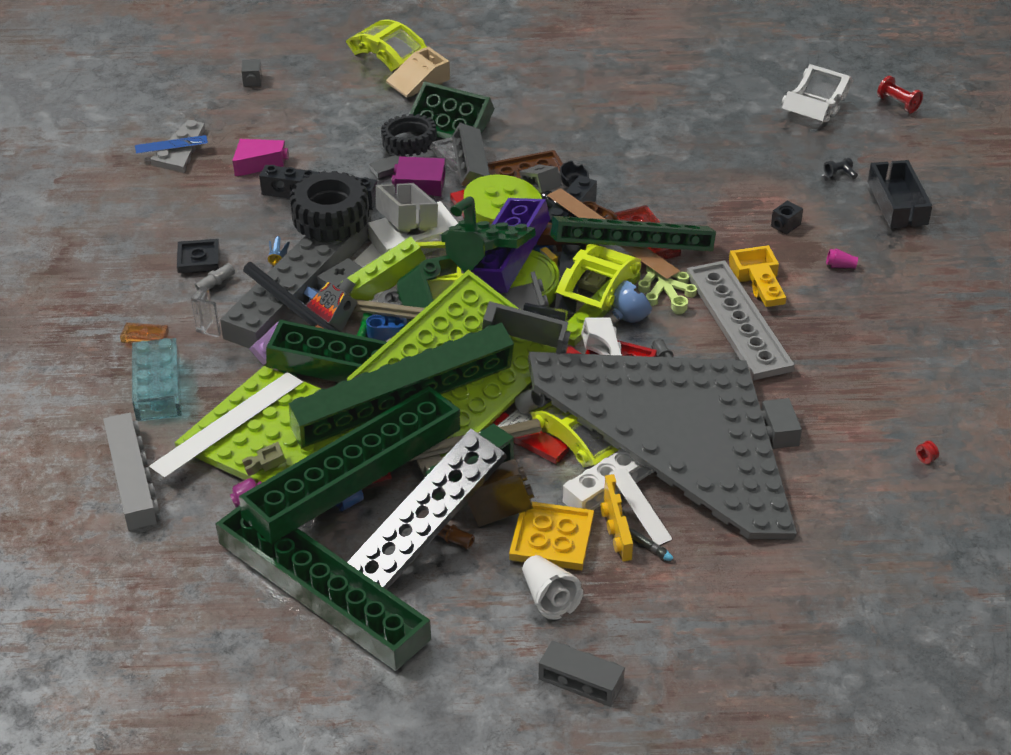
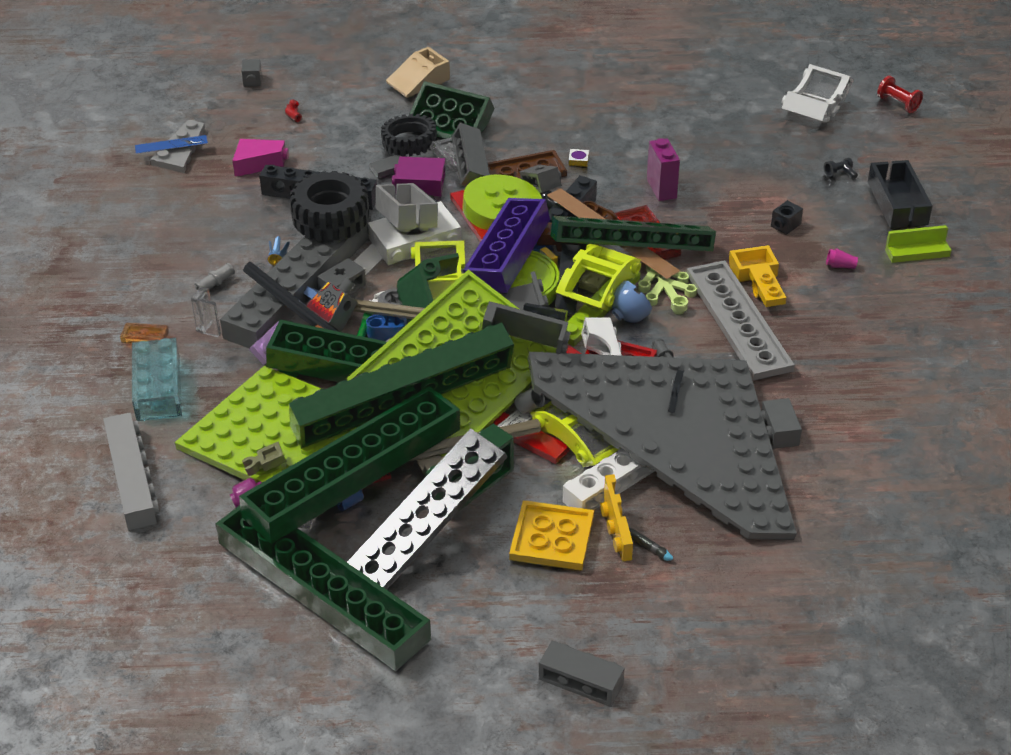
(198, 255): black plate -> none
(225, 424): white sticker -> none
(292, 110): none -> red arm
(386, 270): lime brick -> none
(389, 41): neon yellow window -> none
(457, 536): reddish brown axle -> none
(469, 240): dark green plate -> none
(502, 494): dark brown brick -> none
(552, 587): white cone -> none
(571, 172): black hair -> none
(578, 157): none -> tile
(641, 506): white sticker -> none
(663, 169): none -> magenta brick
(675, 391): none -> black piece
(917, 244): none -> lime panel
(927, 452): red bush -> none

